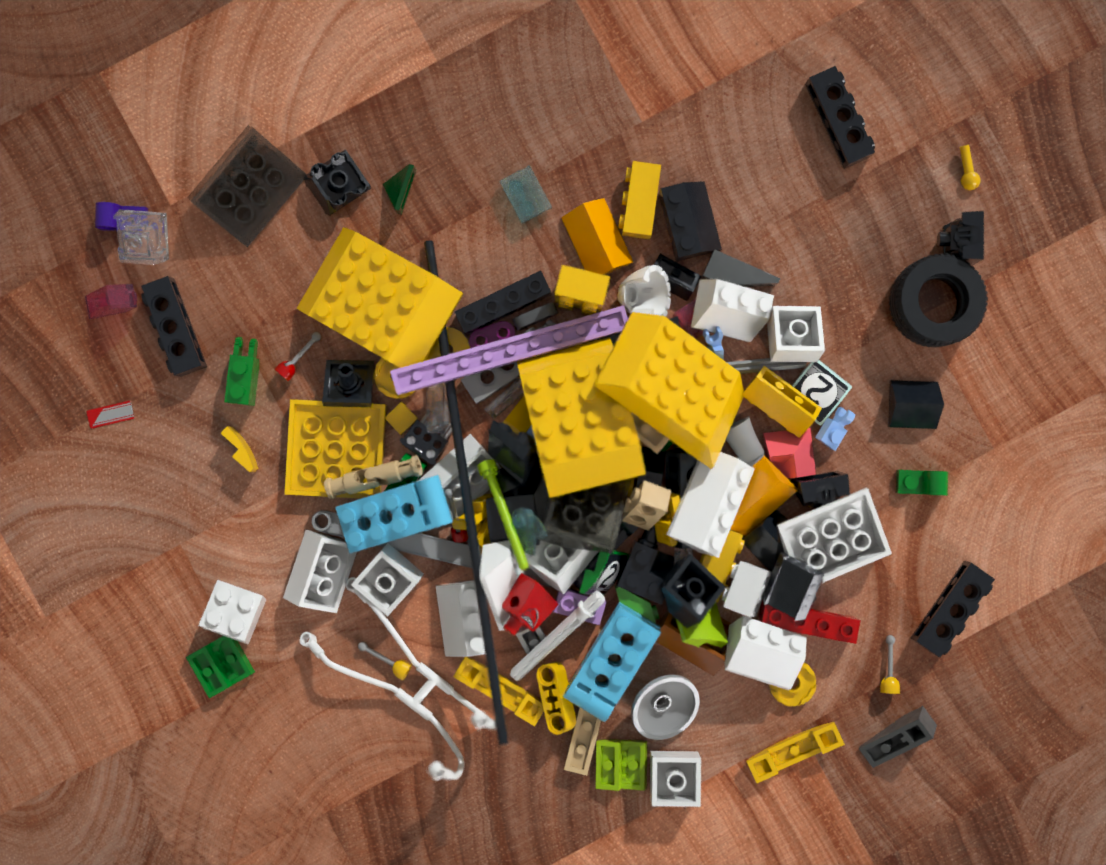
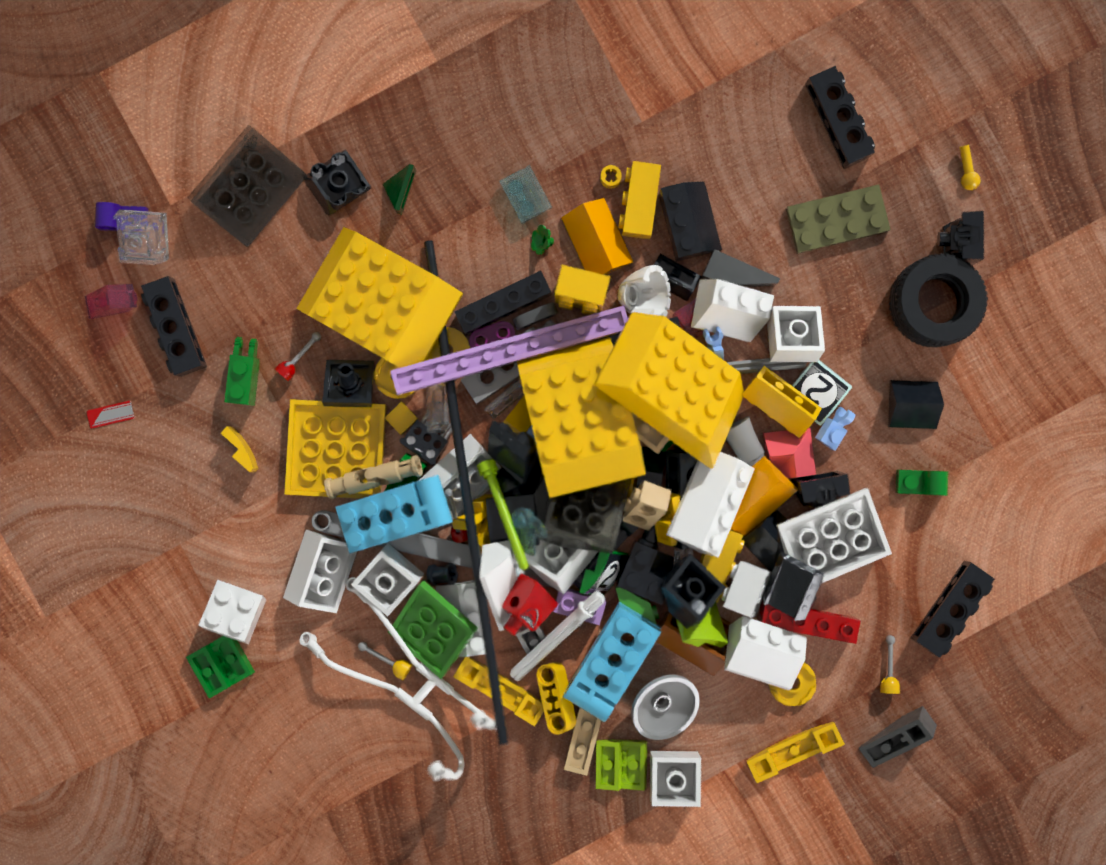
(433, 629): none -> bright green plate
(442, 574): none -> black bush
(541, 239): none -> green plant
(610, 168): none -> yellow bush
(838, 219): none -> olive plate

